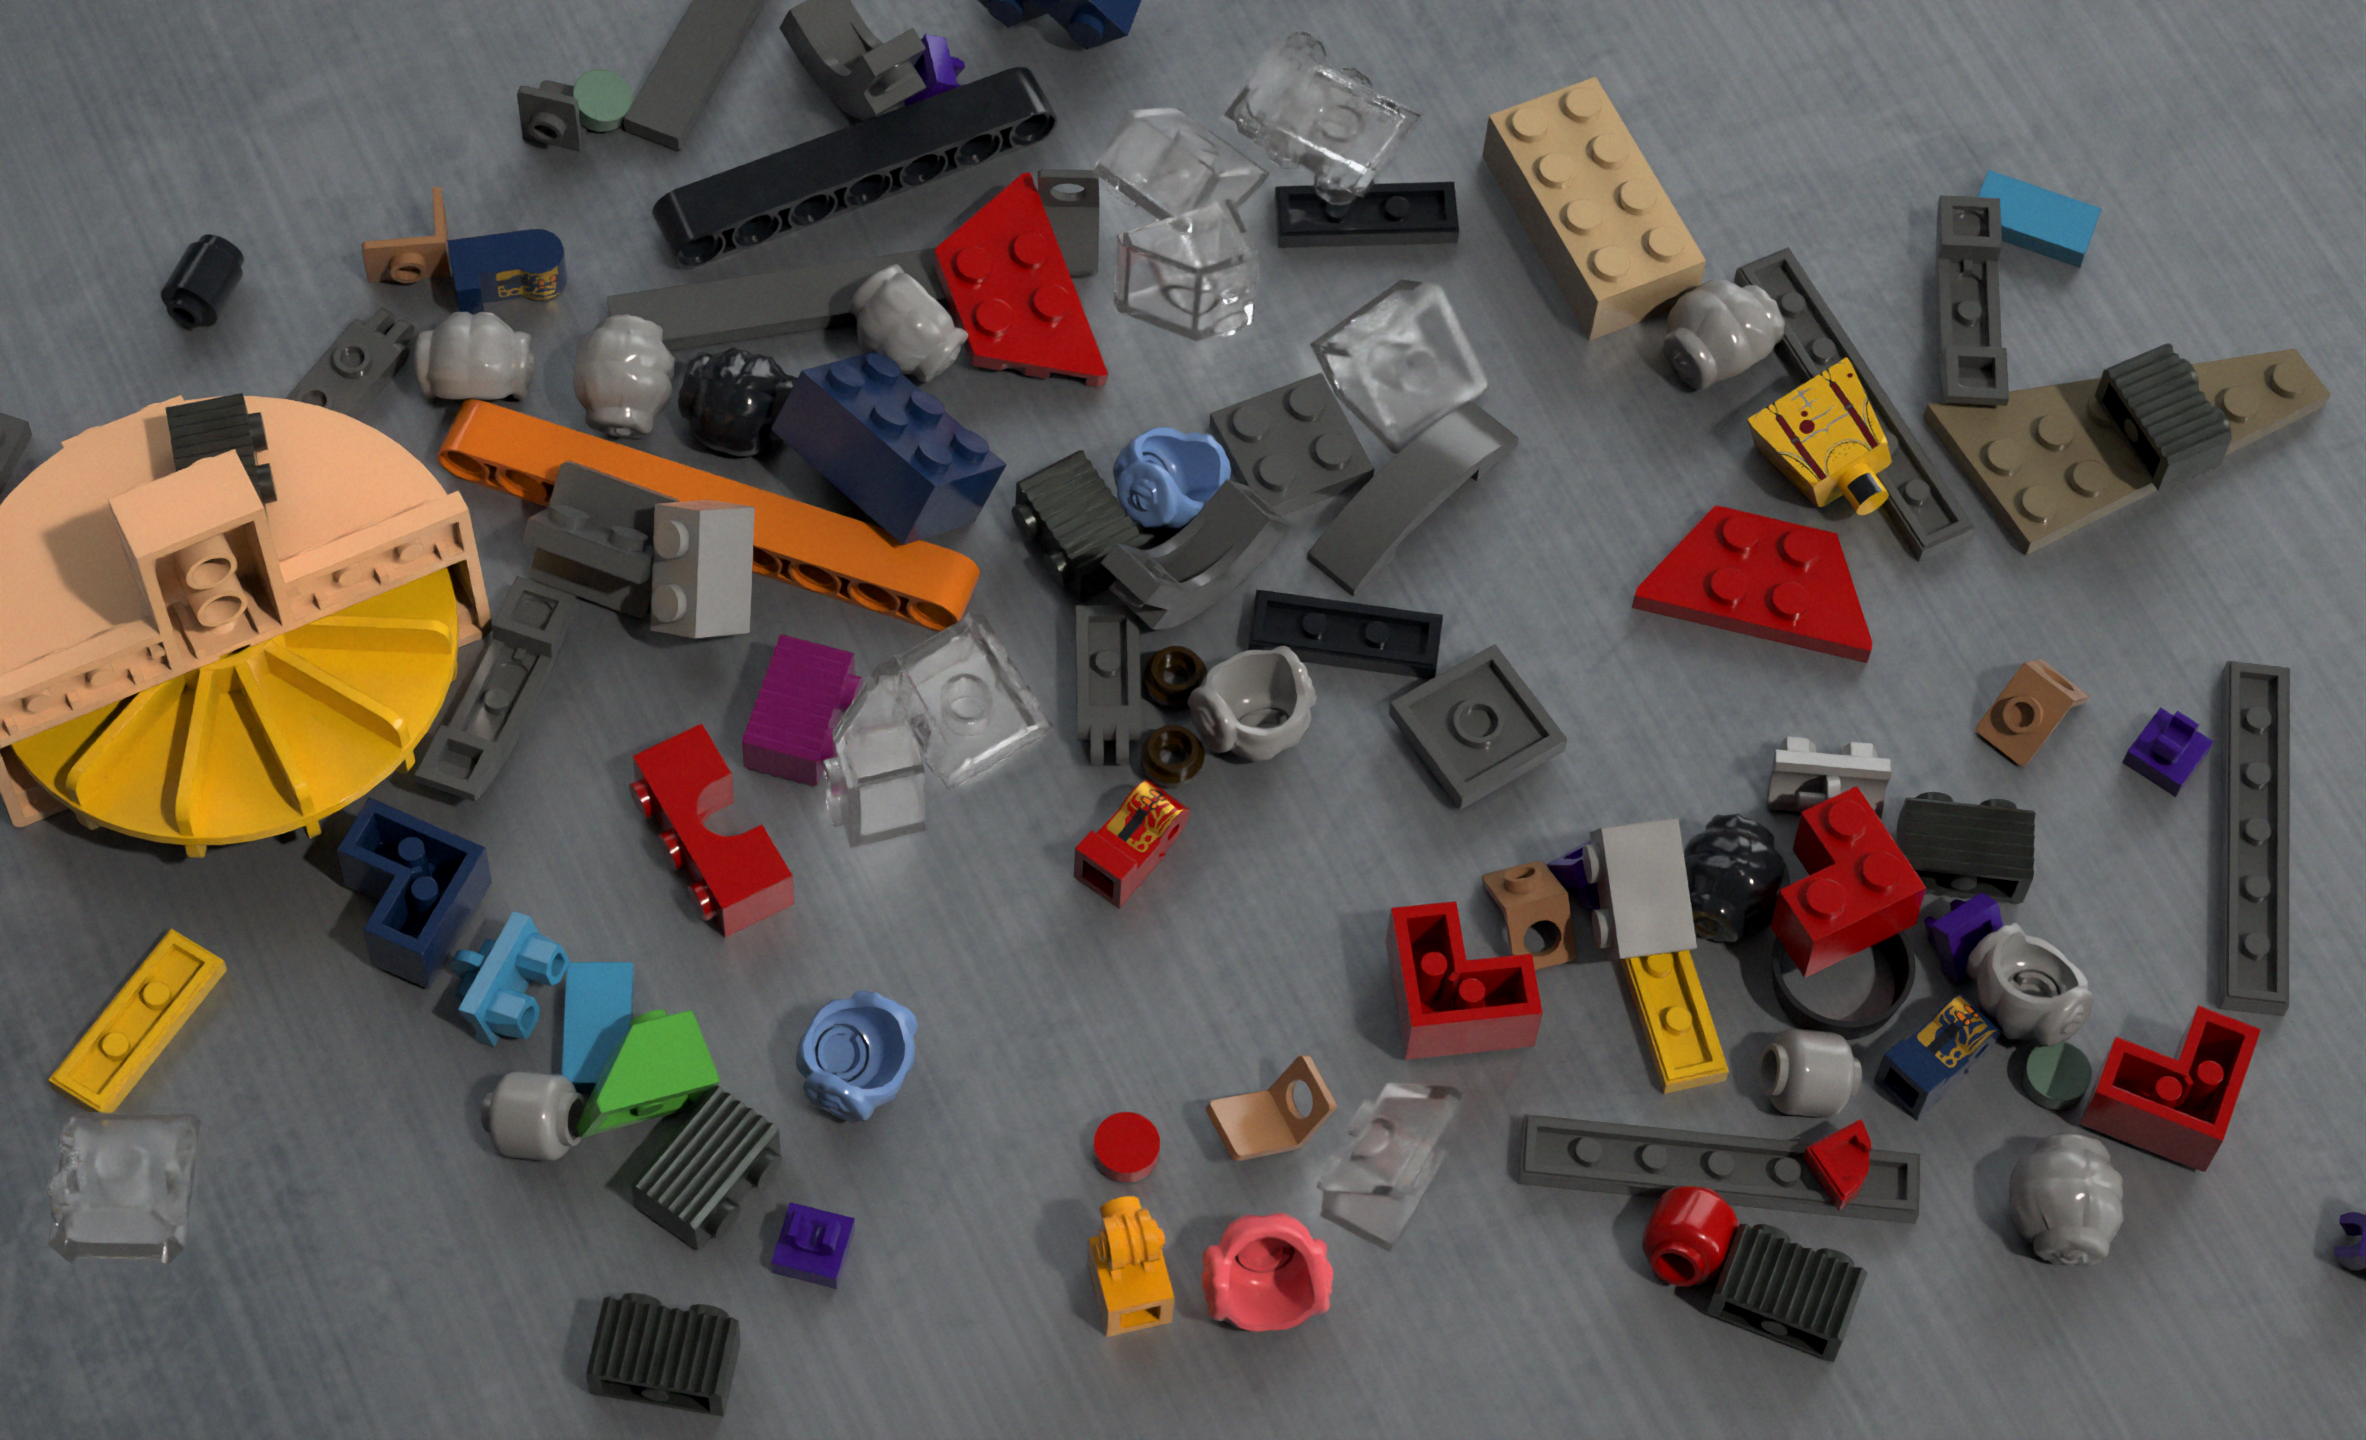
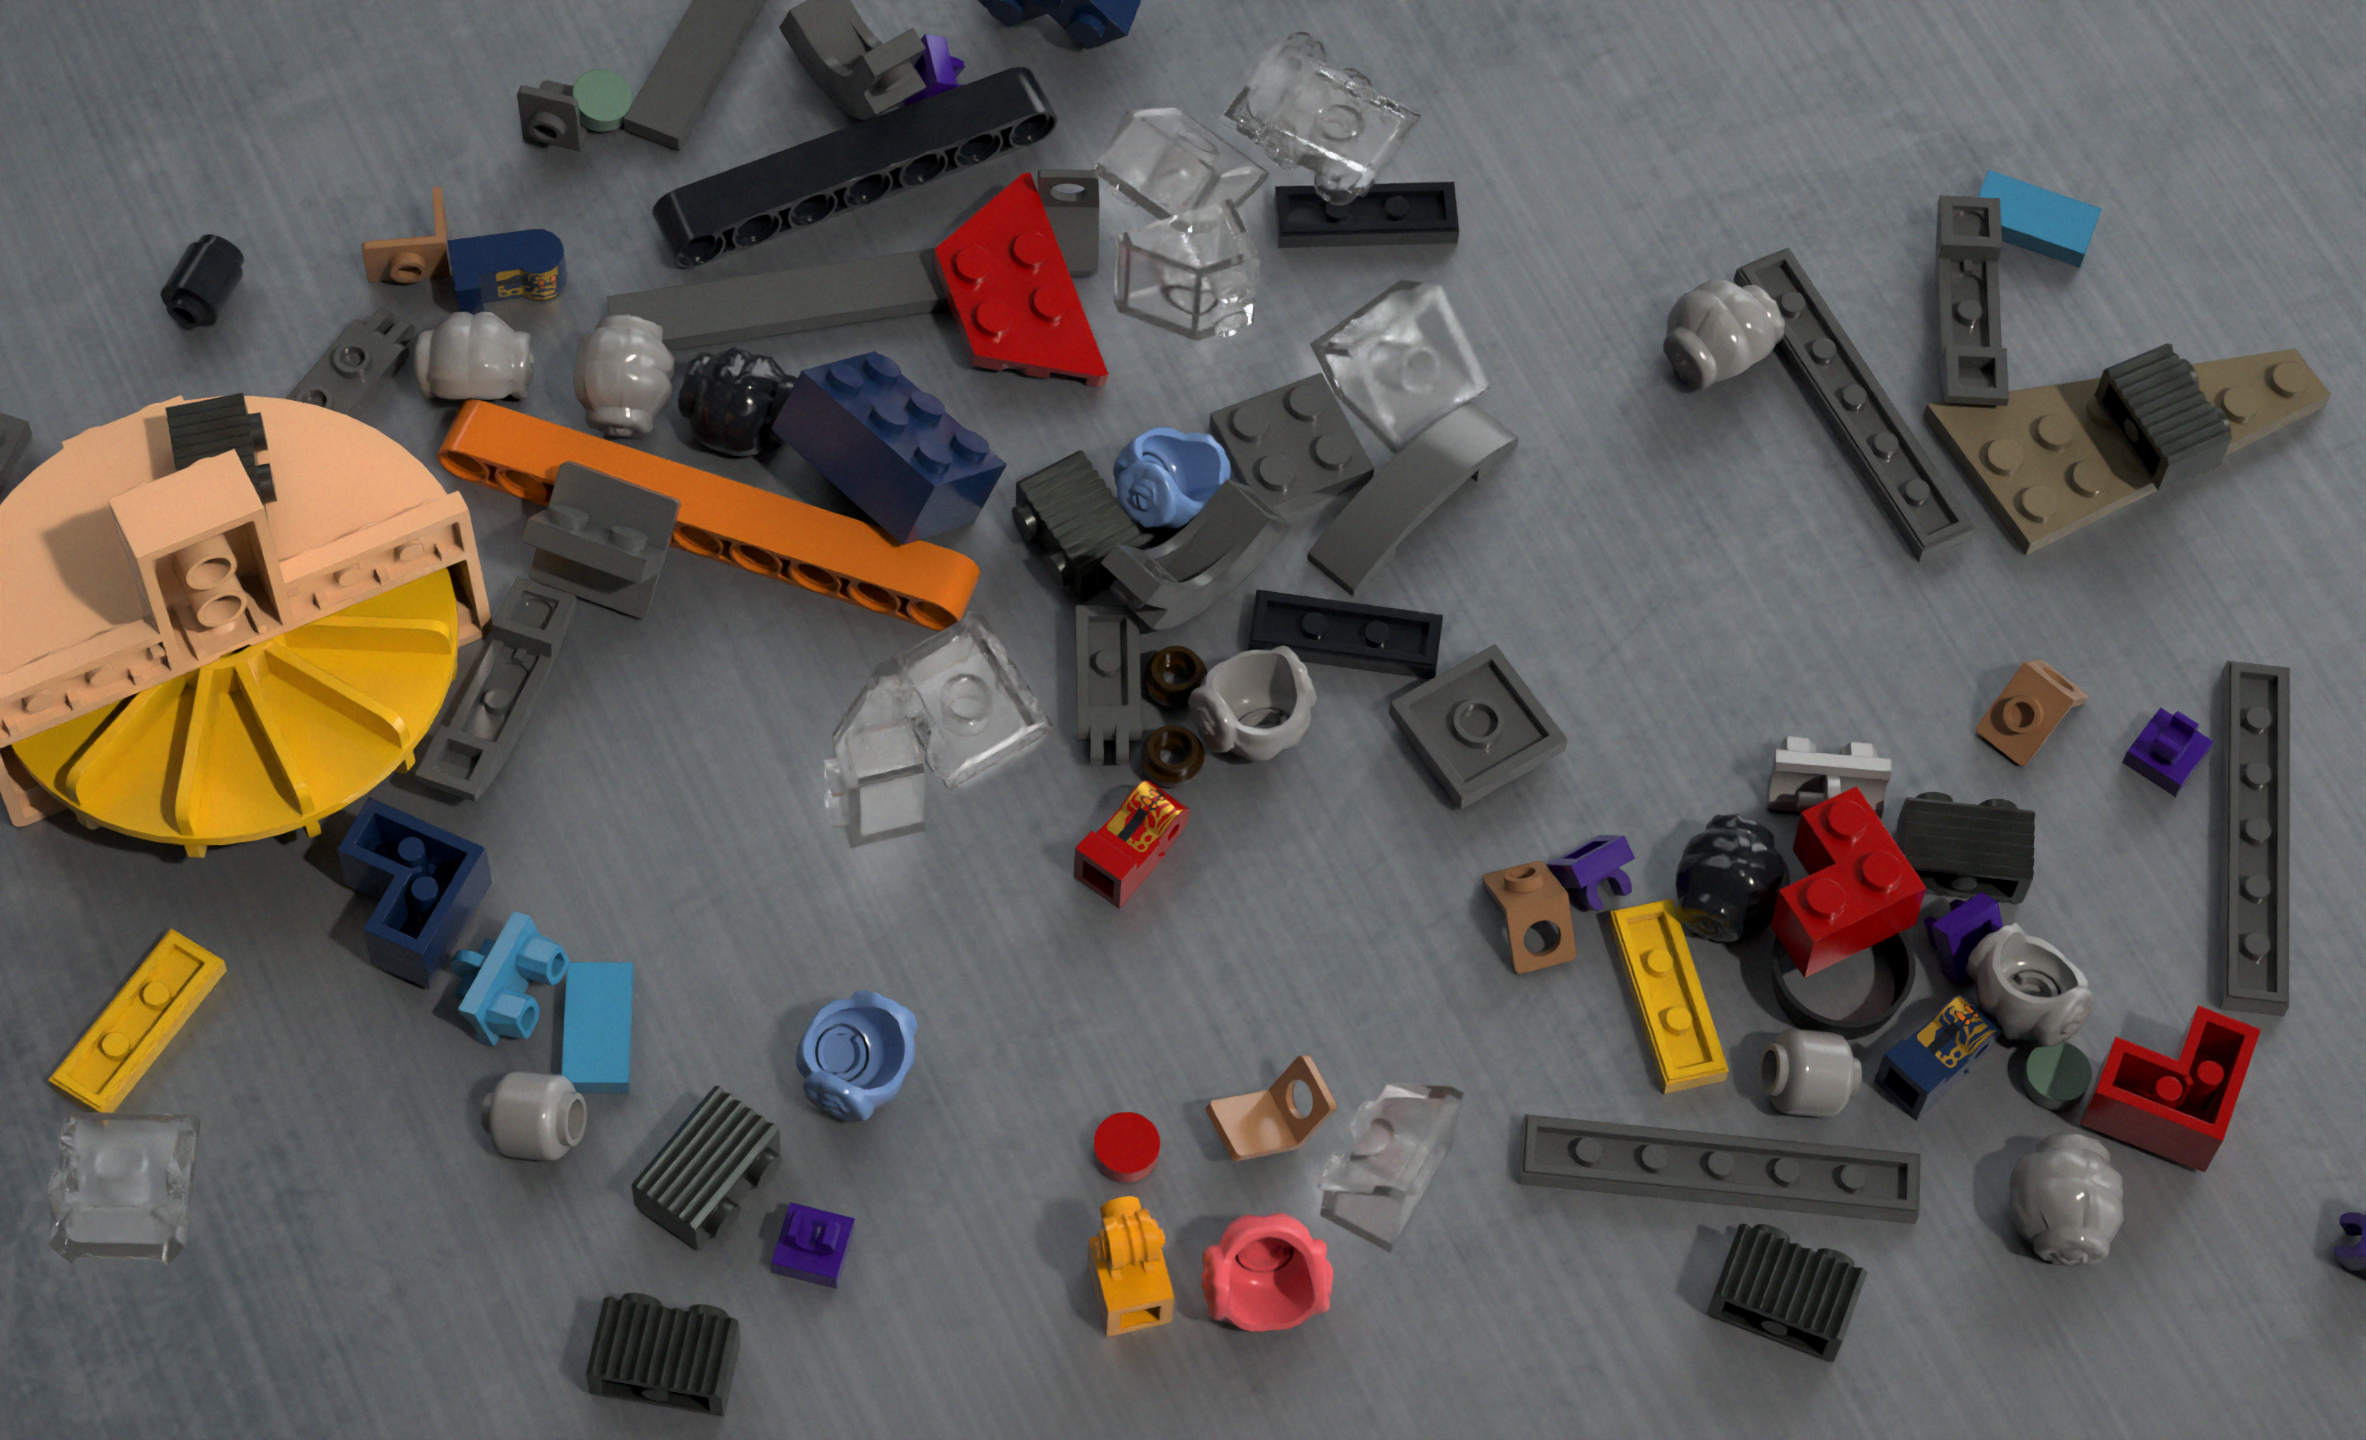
(651, 1073): bright green slope -> none
(702, 568): light grey brick -> none
(732, 876): red arch -> none
(799, 709): magenta brick -> none
(905, 324): light grey hair -> none
(1451, 1001): red brick -> none
(1592, 207): tan brick -> none
(1640, 890): light grey brick -> none
(1689, 1235): red head -> none
(1761, 582): red wing -> none
(1826, 440): yellow torso -> none
(1841, 1162): red tile -> none

